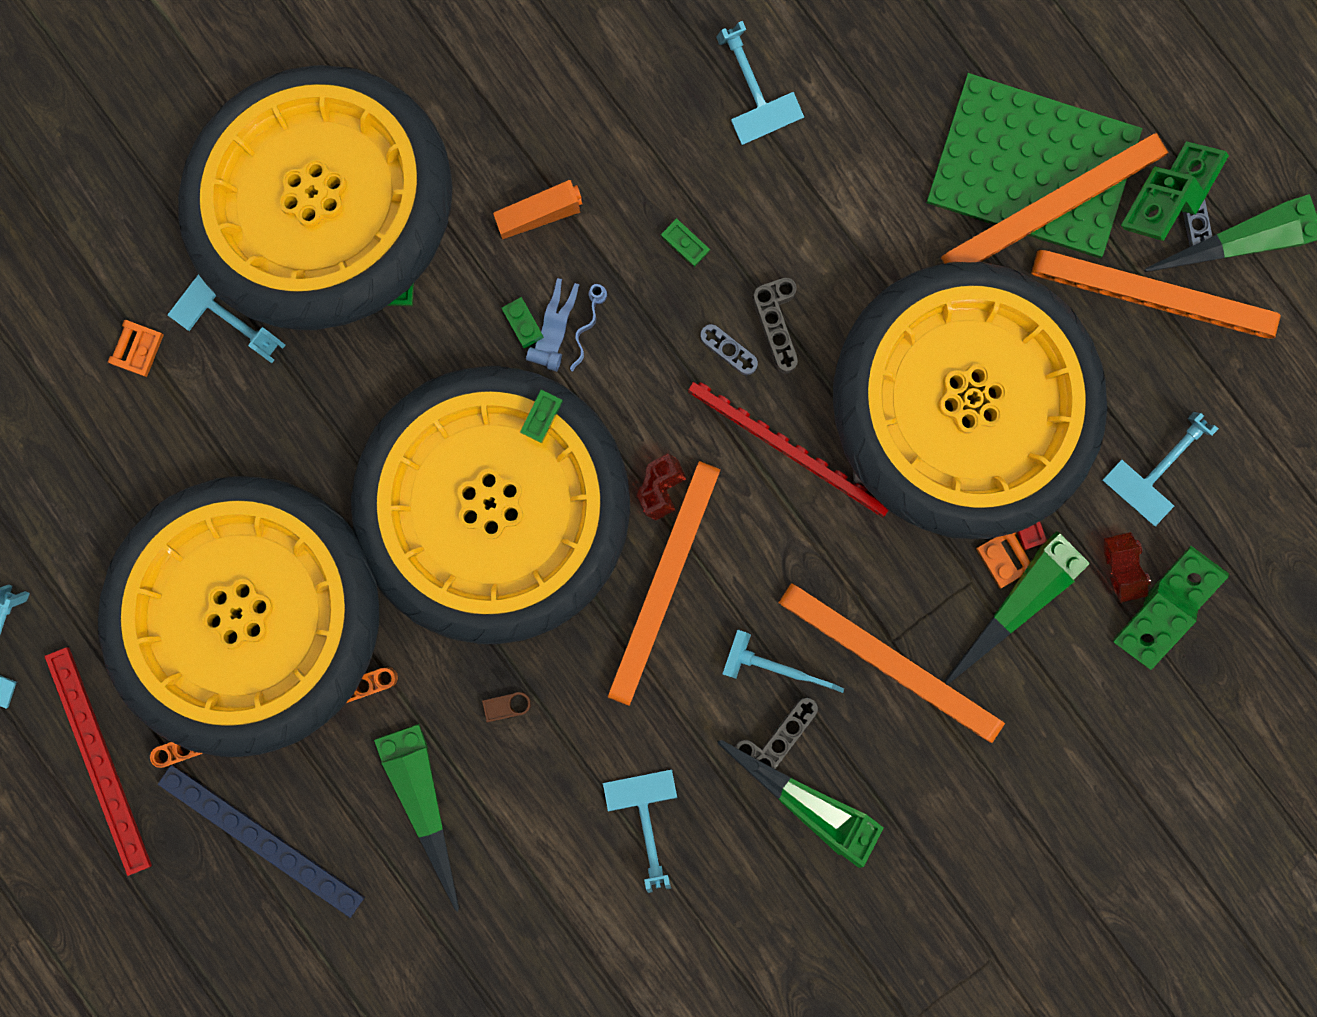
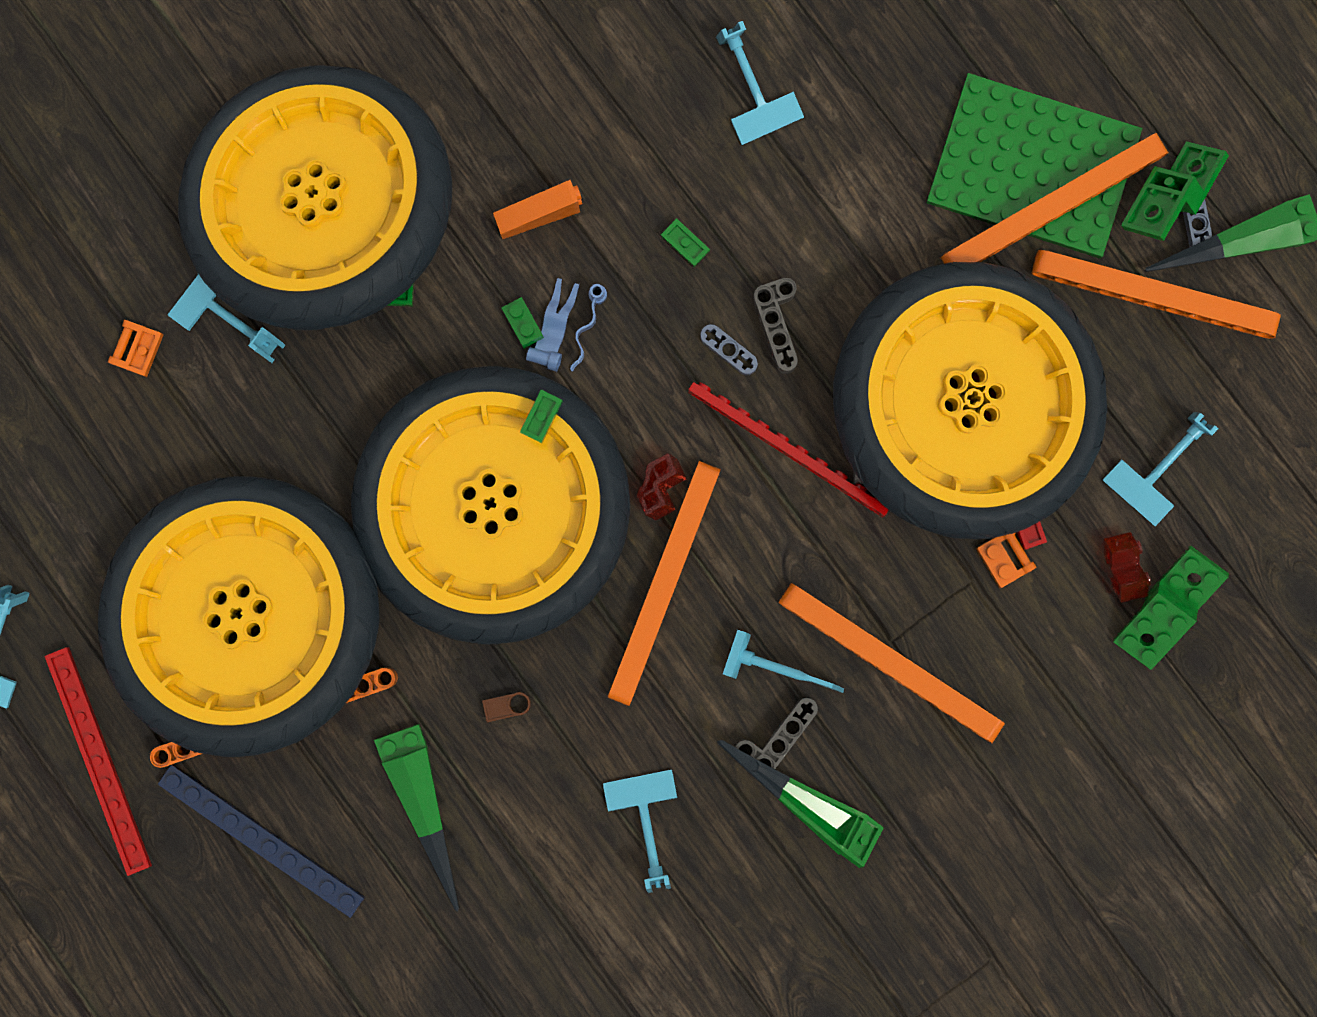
(1045, 578): green plate -> none

